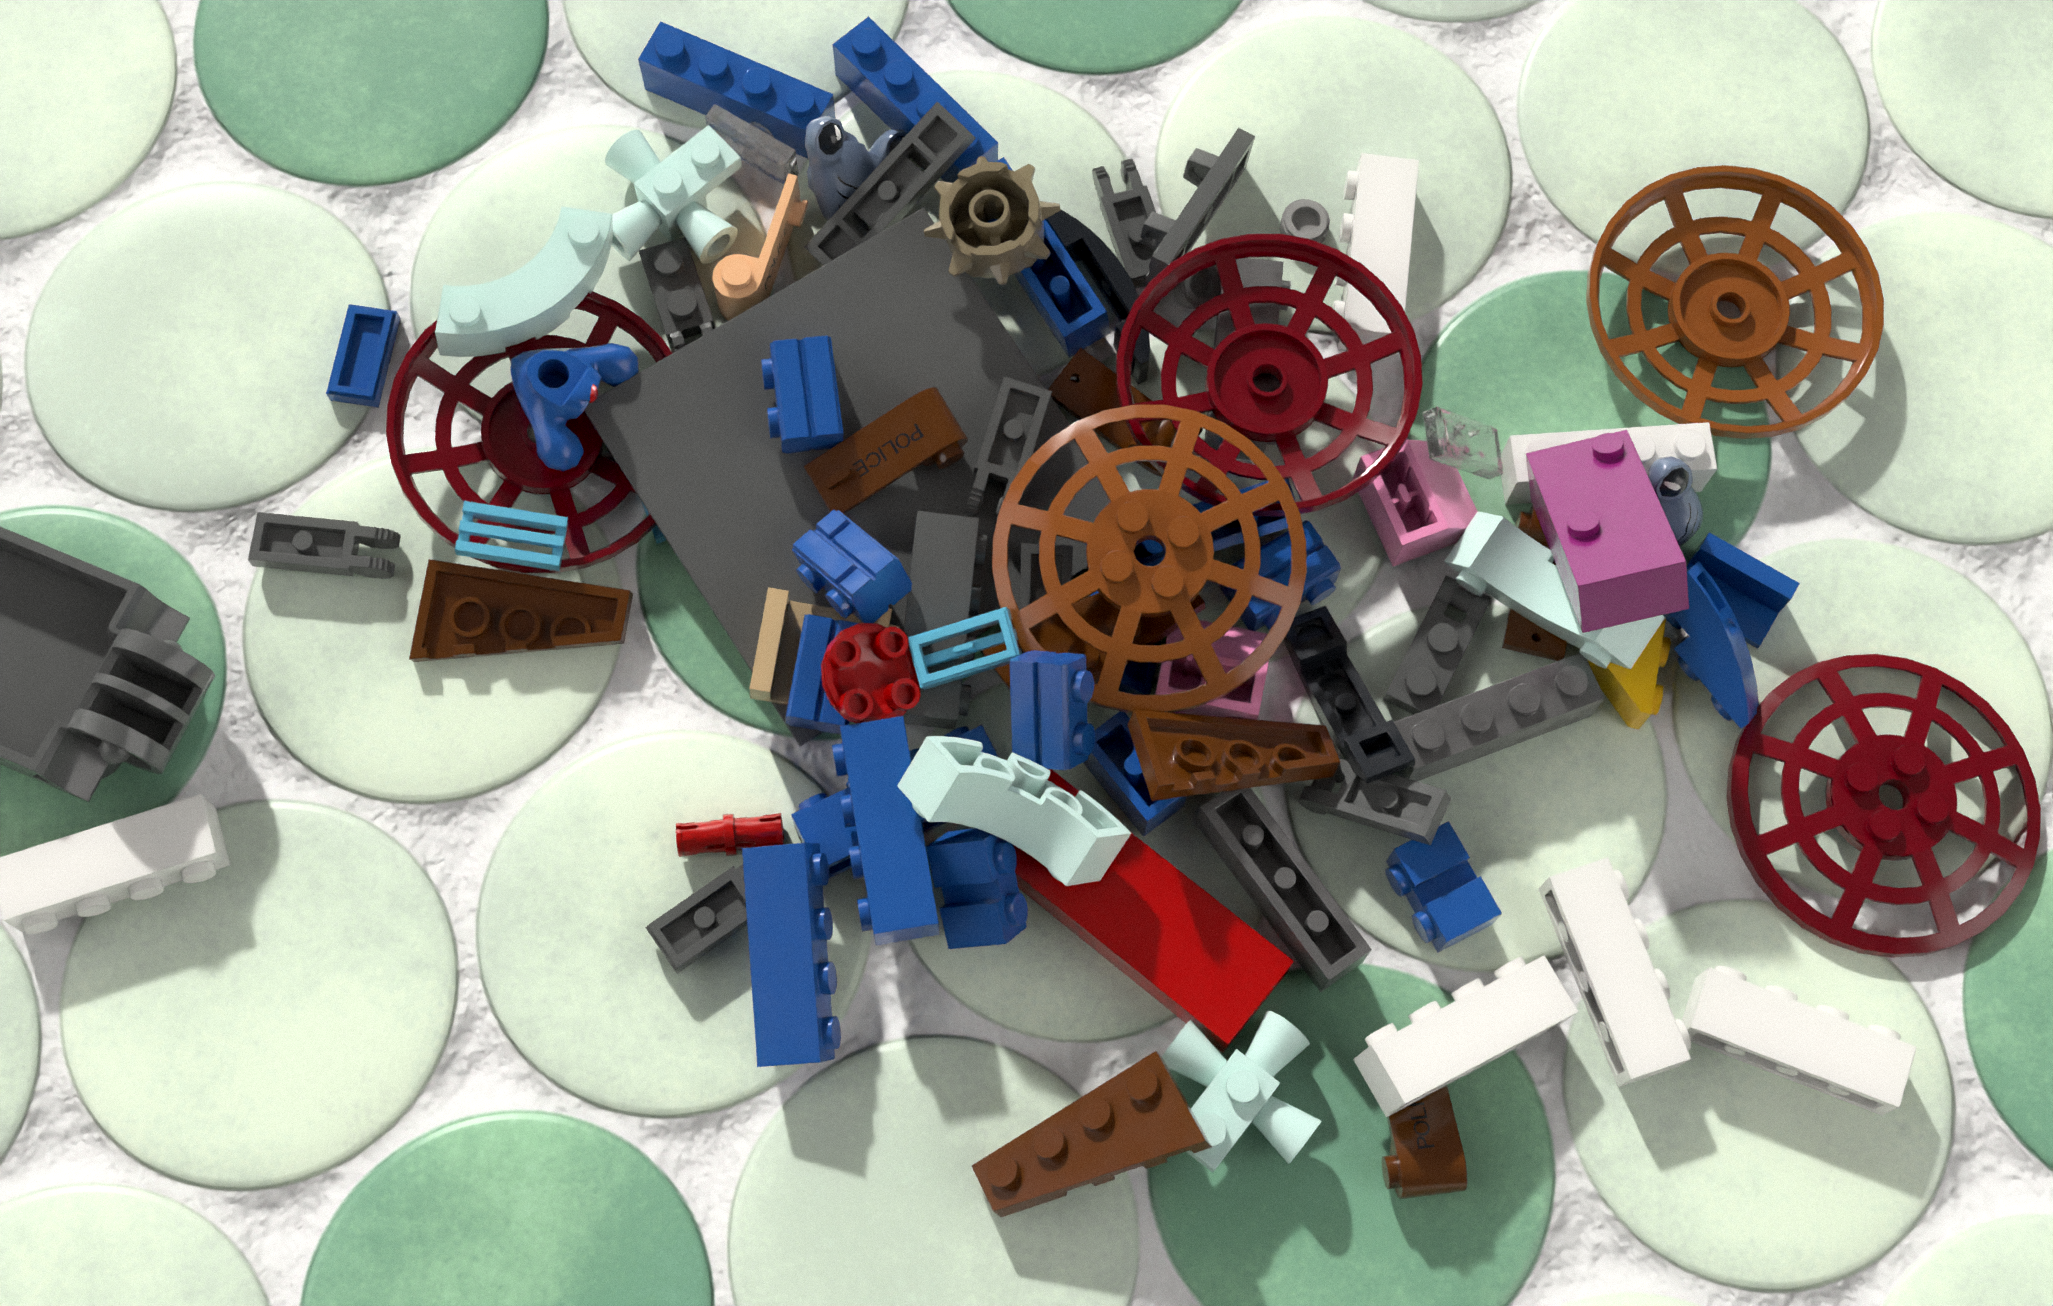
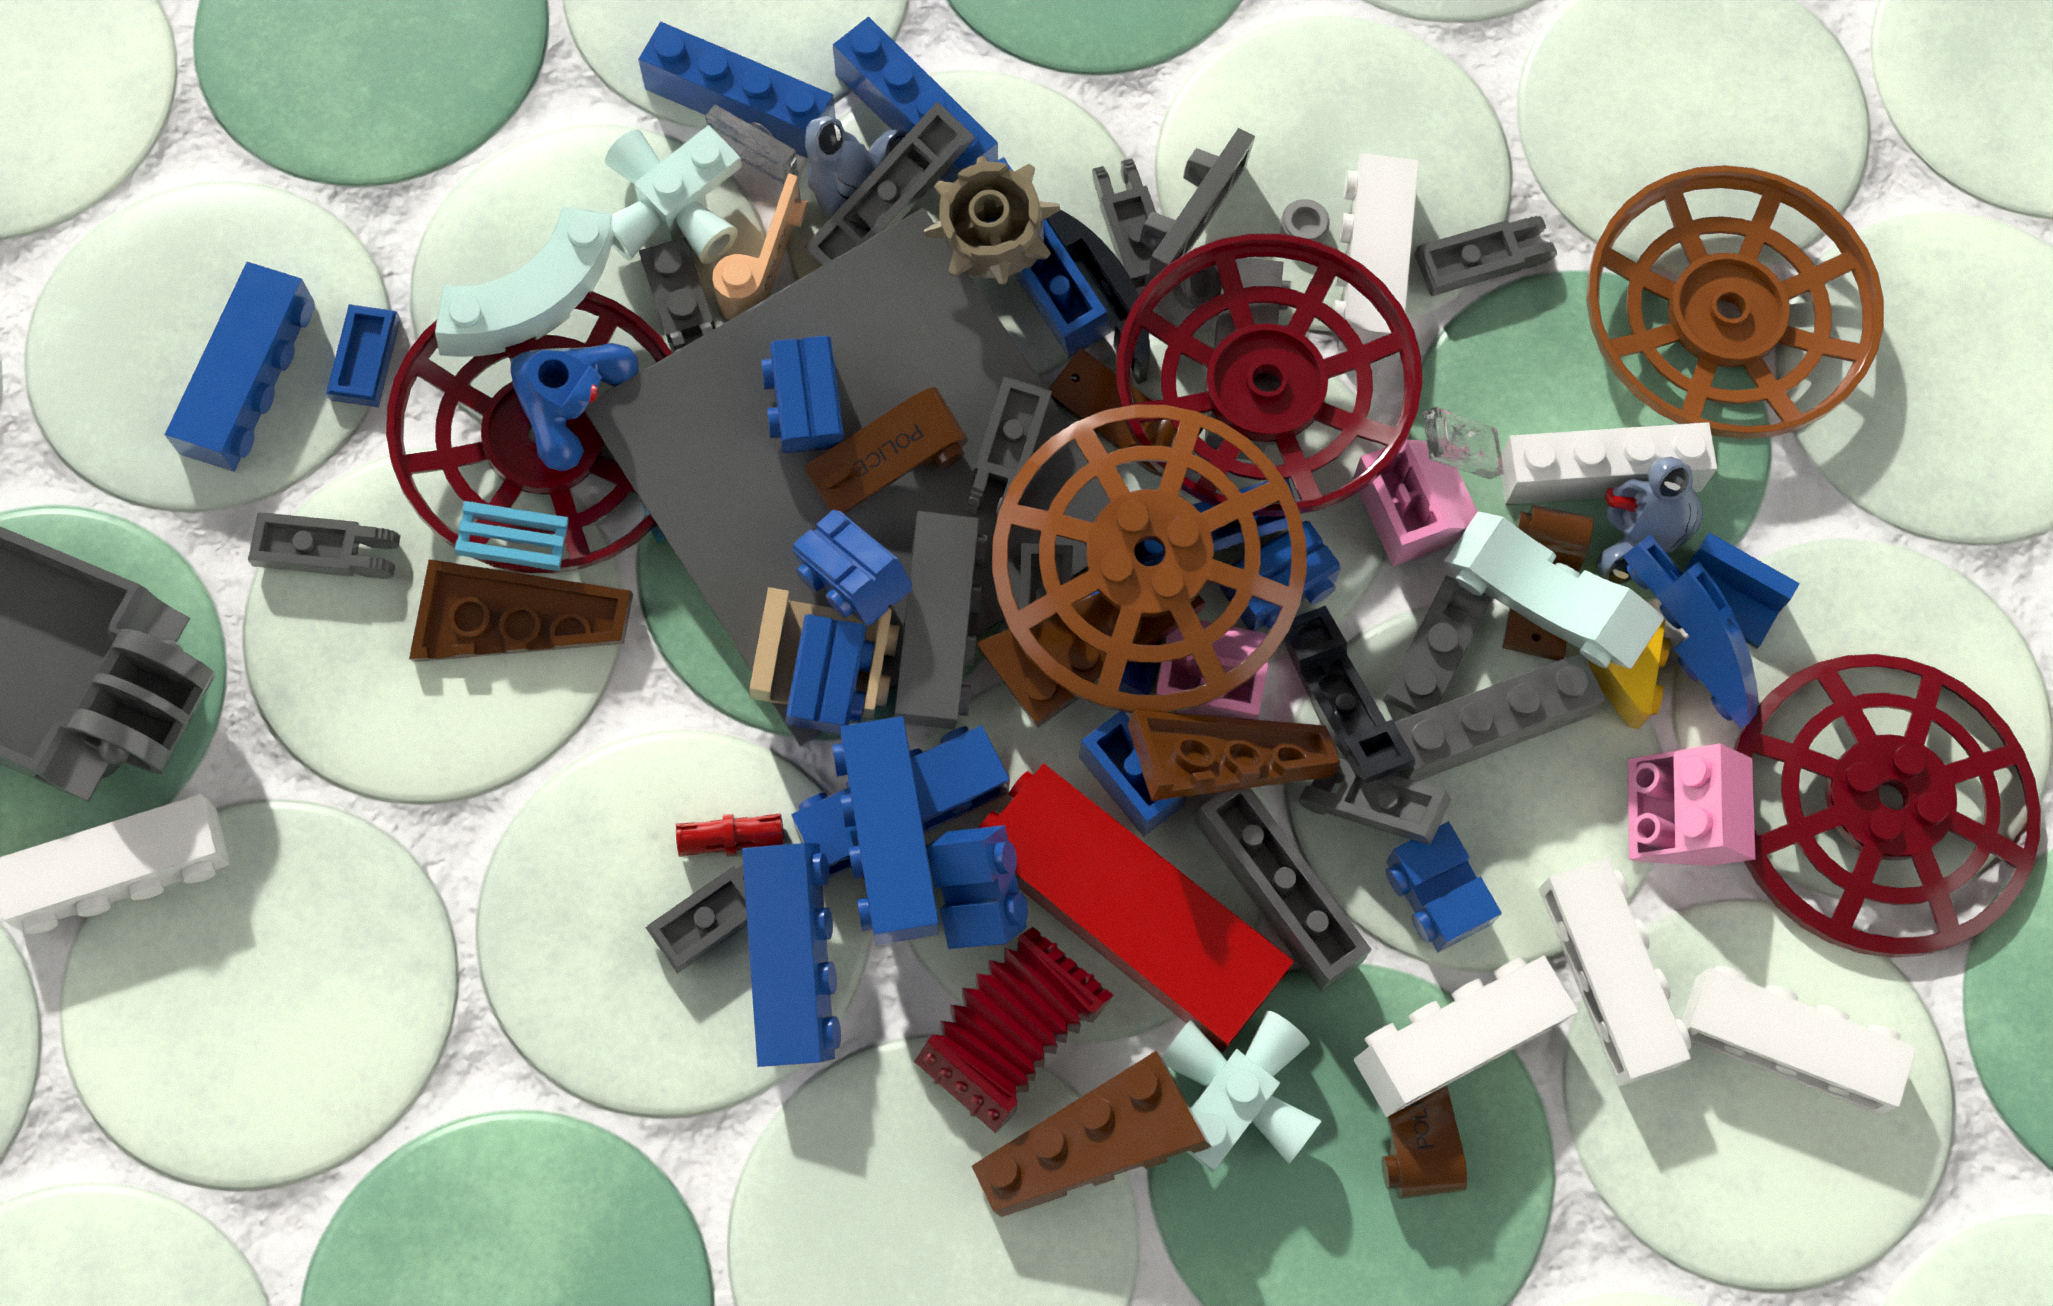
(241, 367): none -> blue brick
(870, 673): red dish -> none
(1007, 636): medium azure tile -> none
(1010, 1026): none -> dark red piece
(1015, 802): light aqua brick -> none
(1051, 708): blue brick -> none
(1482, 254): none -> dark grey hinge
(1607, 531): magenta brick -> none
(1691, 807): none -> bright pink slope

